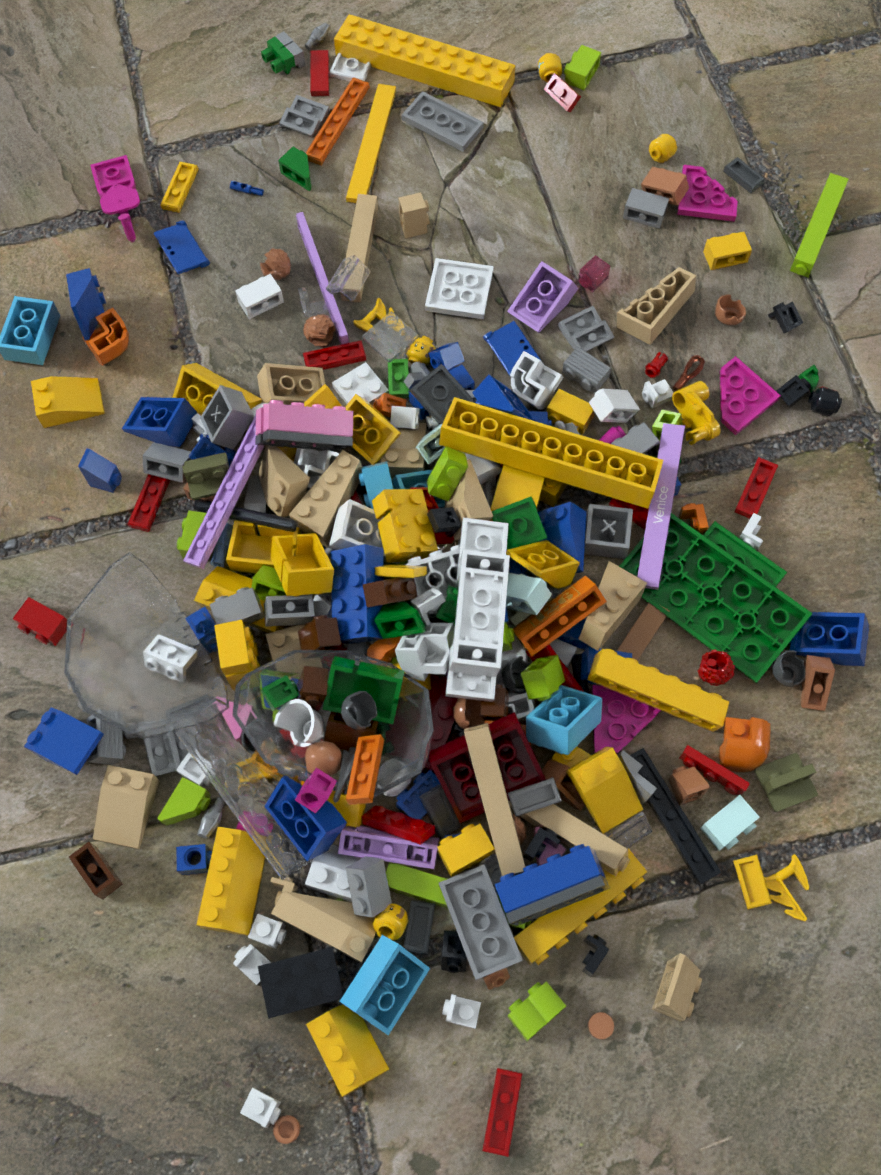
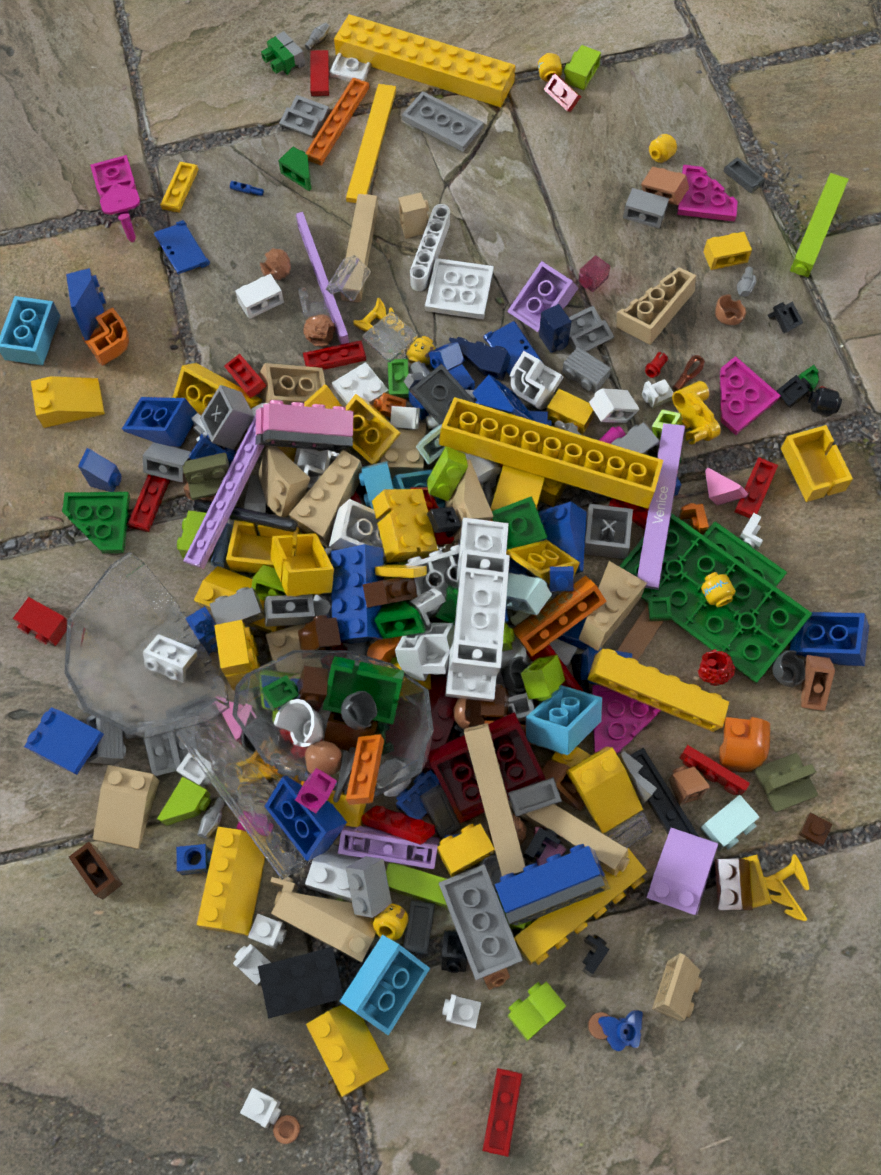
(100, 517): none -> green plate
(245, 376): none -> red plate
(430, 247): none -> white beam
(484, 358): none -> dark blue slope
(555, 328): none -> dark blue brick
(561, 578): none -> blue plate
(615, 1028): none -> blue animal
(659, 609): none -> green tile
(683, 871): none -> lavender slope
(718, 589): none -> yellow head
(723, 489): none -> bright pink slope
(733, 885): none -> brick
(746, 282): none -> light grey piece
(813, 469): none -> yellow piece
(815, 829): none -> reddish brown plate

